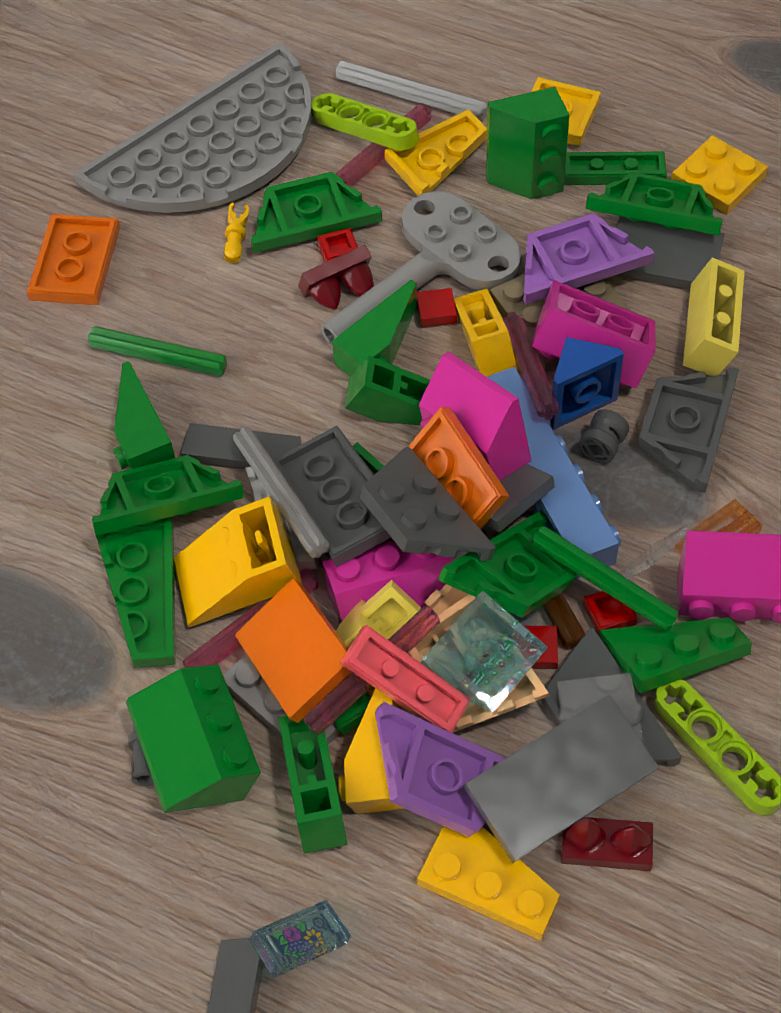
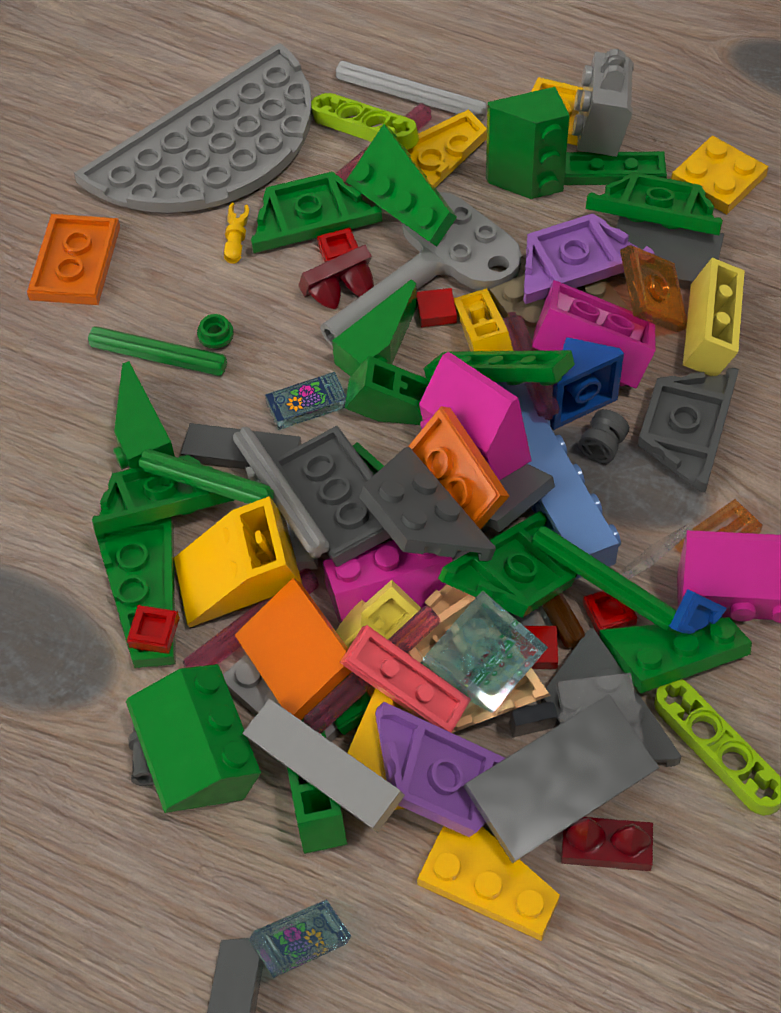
(153, 629): none -> red tile
(204, 477): none -> green axle
(215, 331): none -> green plate
(306, 400): none -> tile
(324, 765): none -> light grey tile
(401, 187): none -> green wing
(514, 366): none -> green plate
(533, 719): none -> black tile
(604, 103): none -> light grey hinge
(653, 289): none -> clear orange tile
(695, 613): none -> blue tile

